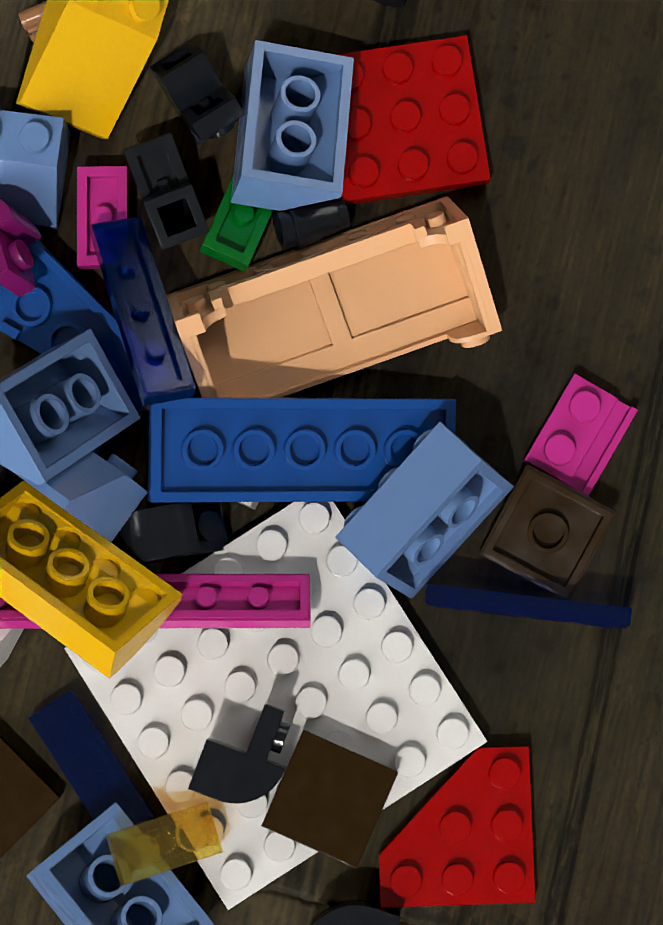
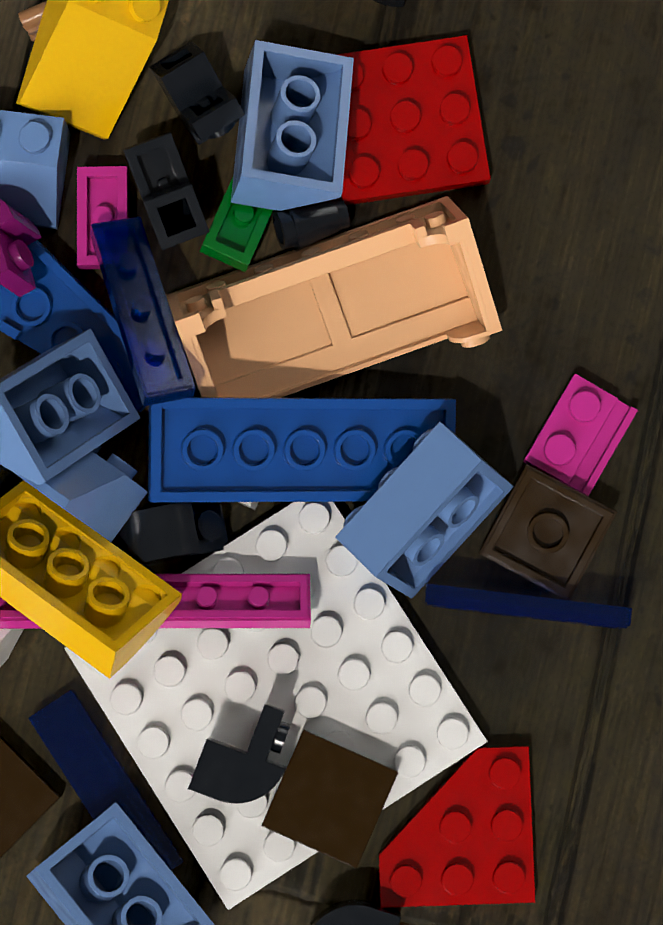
(164, 843): clear yellow plate -> none

